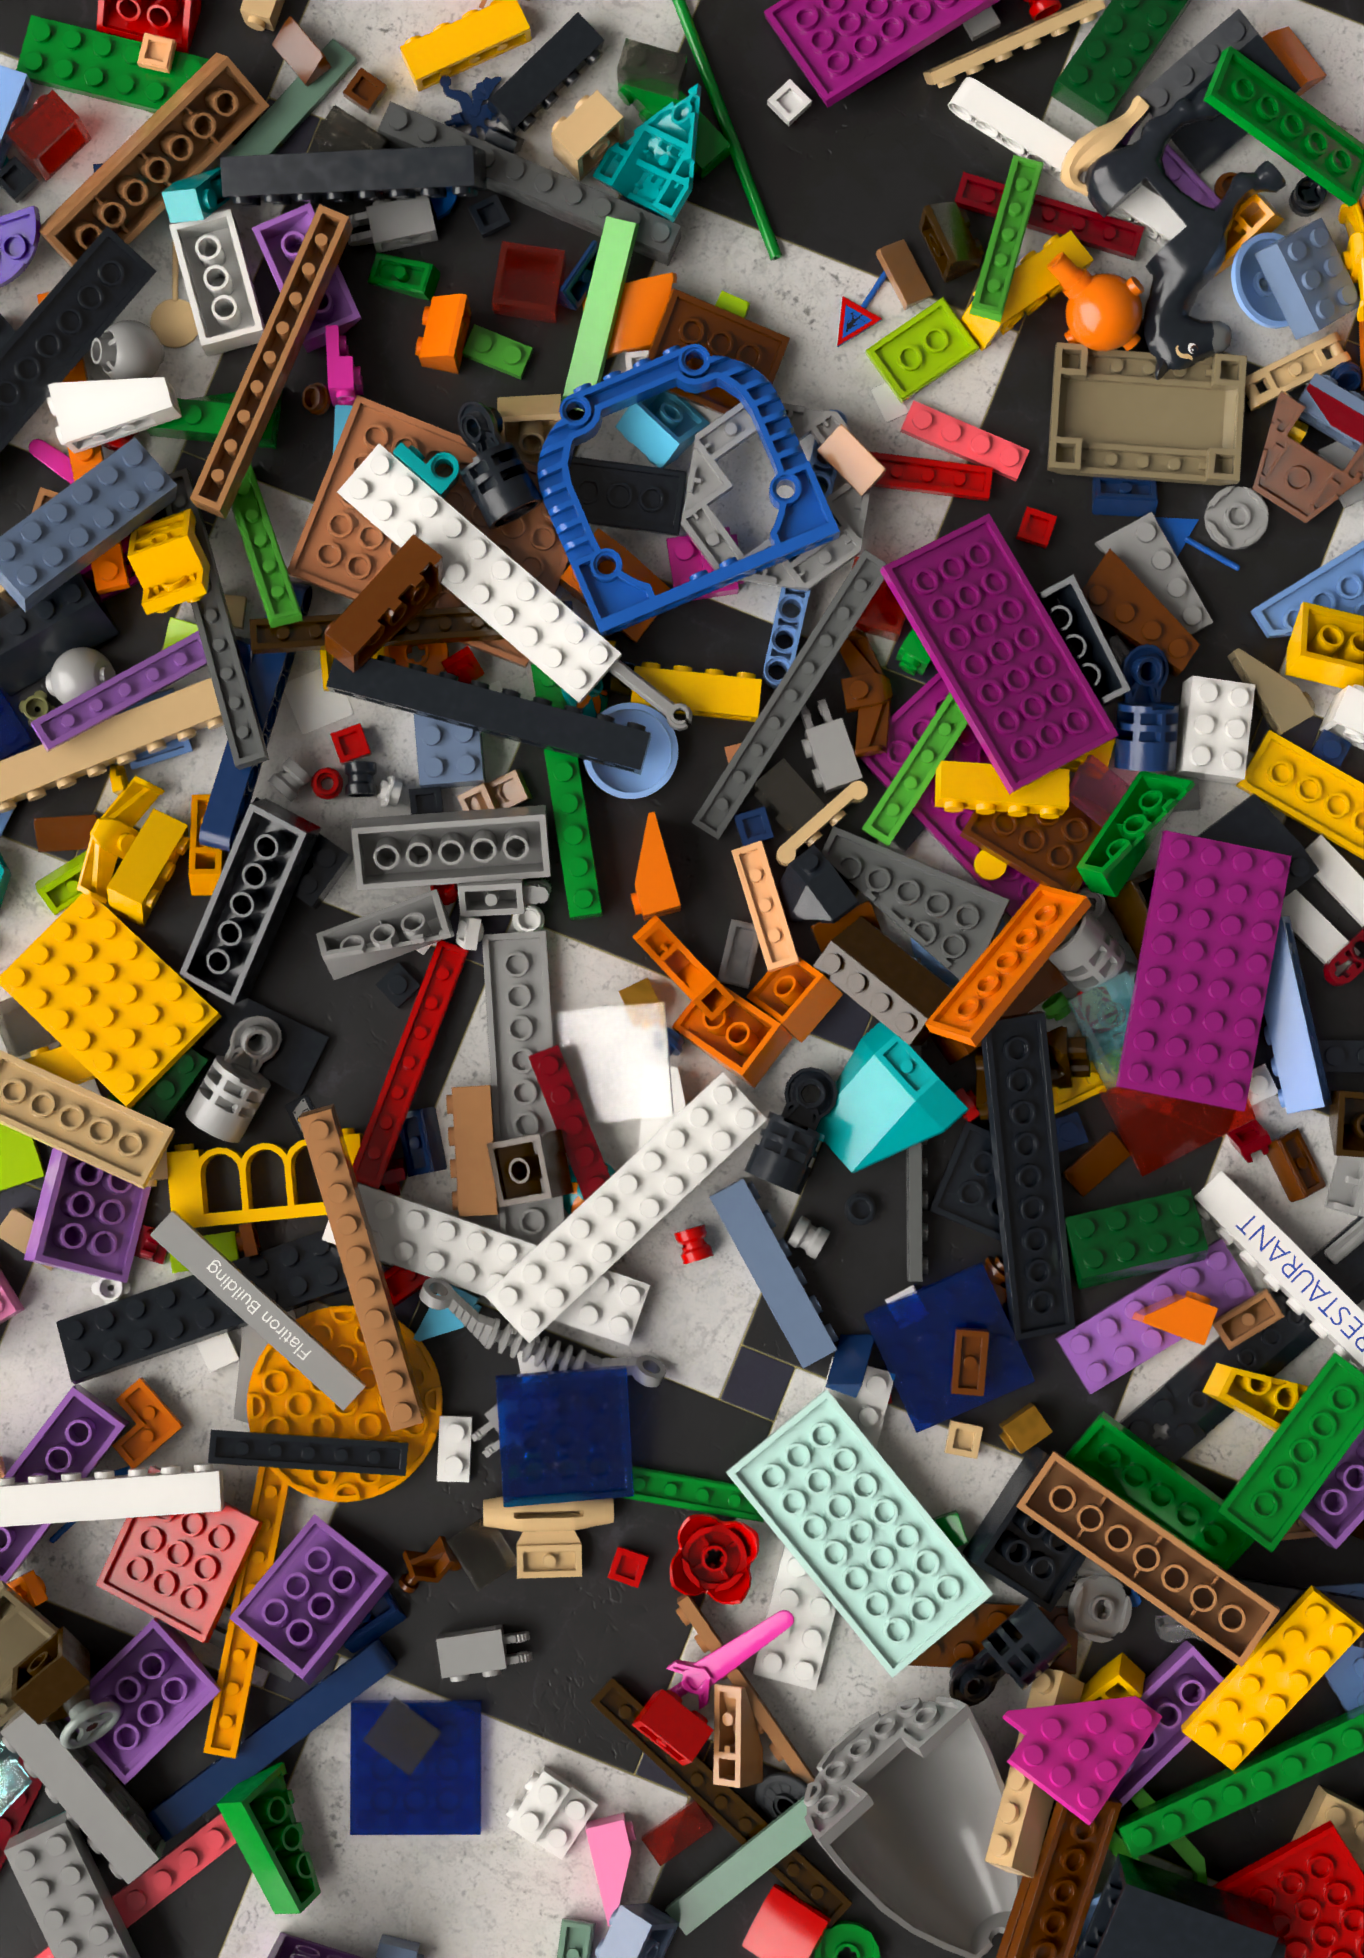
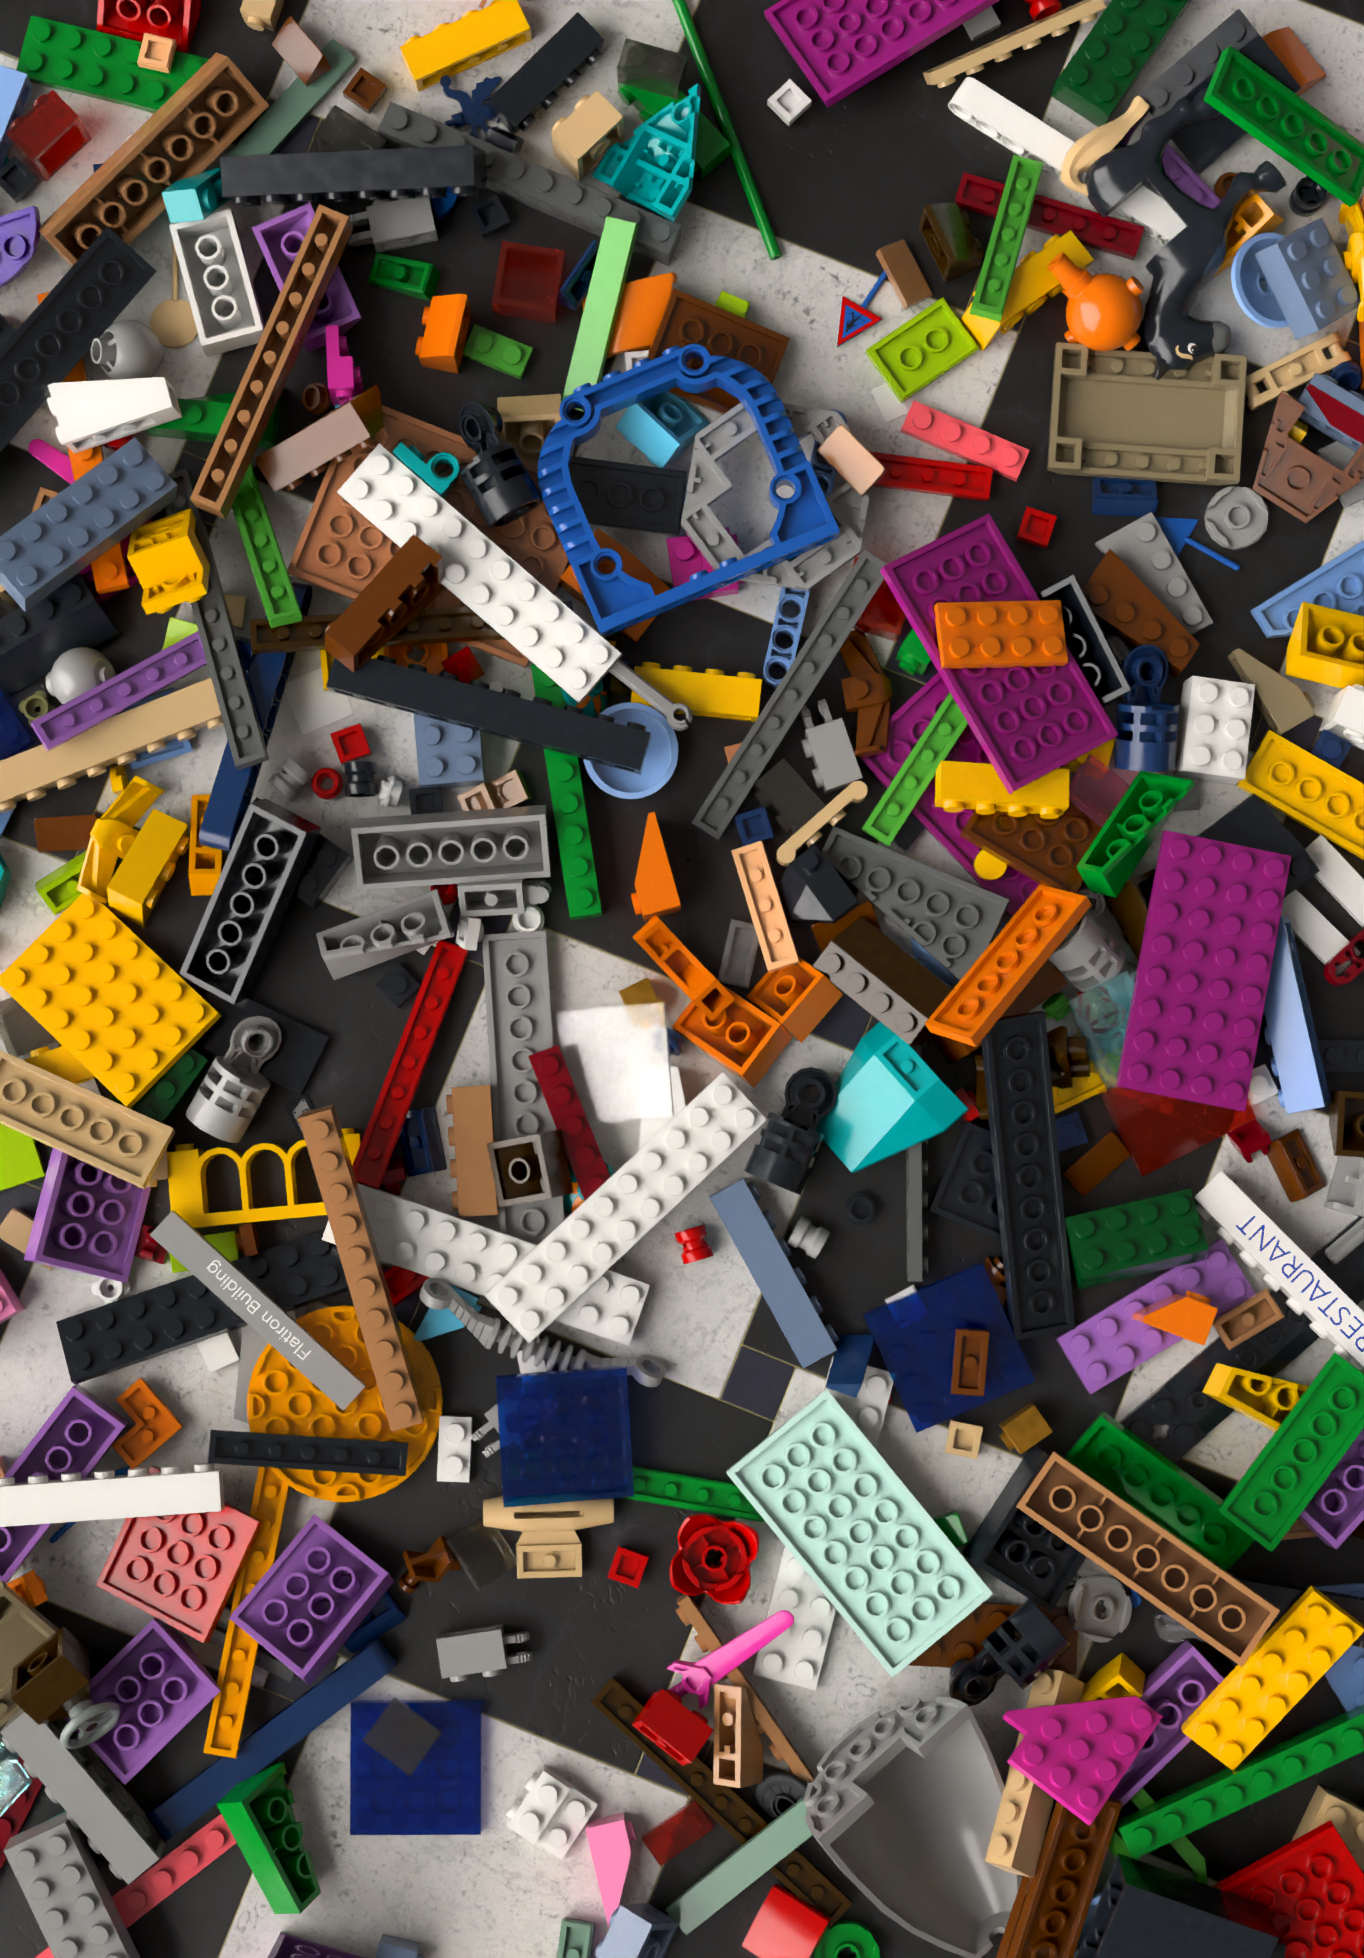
(323, 440): none -> slope
(1000, 634): none -> orange plate

